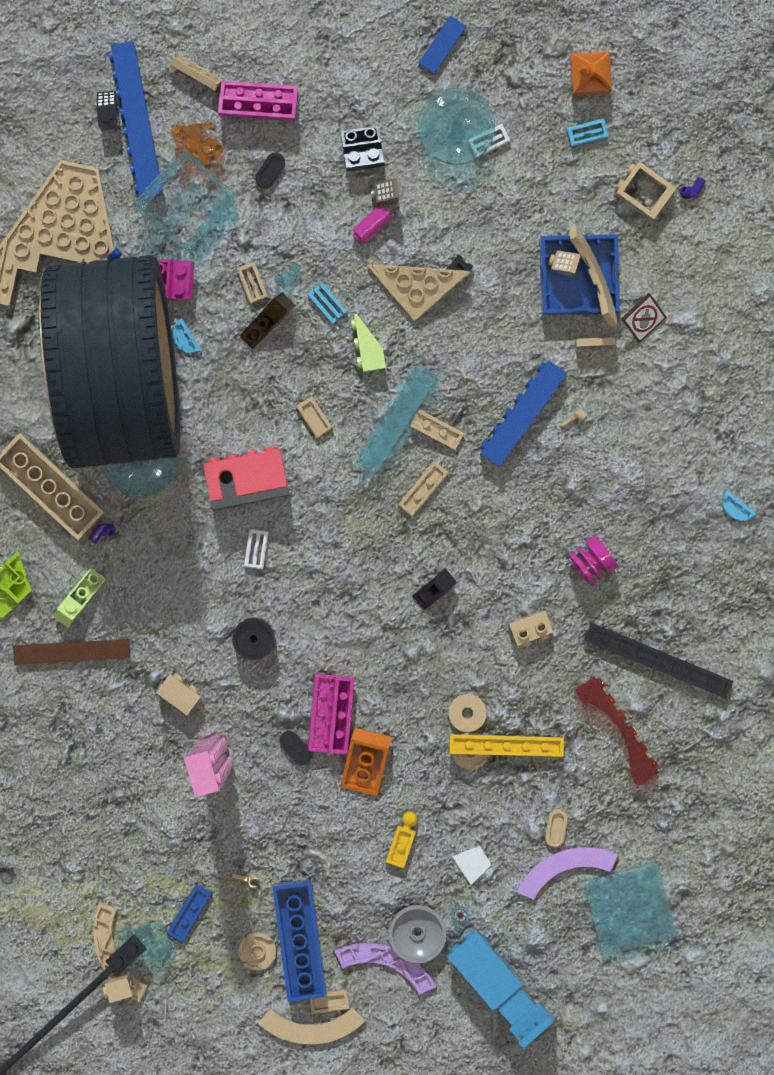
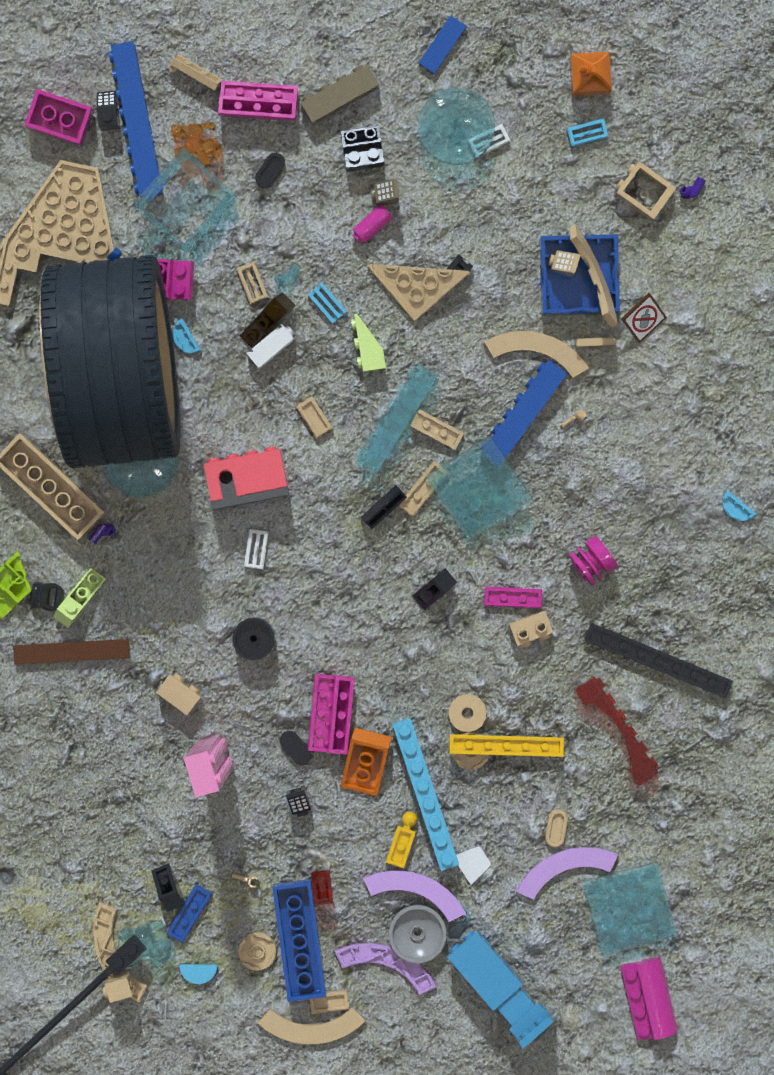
(41, 593): none -> black piece
(59, 118): none -> dark pink brick
(168, 887): none -> black slope
(198, 972): none -> medium azure tile
(271, 345): none -> white window
(299, 801): none -> black slope
(322, 887): none -> clear red slope
(340, 94): none -> dark tan brick
(382, 504): none -> black piece
(418, 884): none -> lavender tile
(425, 793): none -> medium azure brick
(479, 487): none -> clear light blue plate
(513, 597): none -> dark pink tile
(537, 343): none -> tan tile
(649, 999): none -> dark pink brick

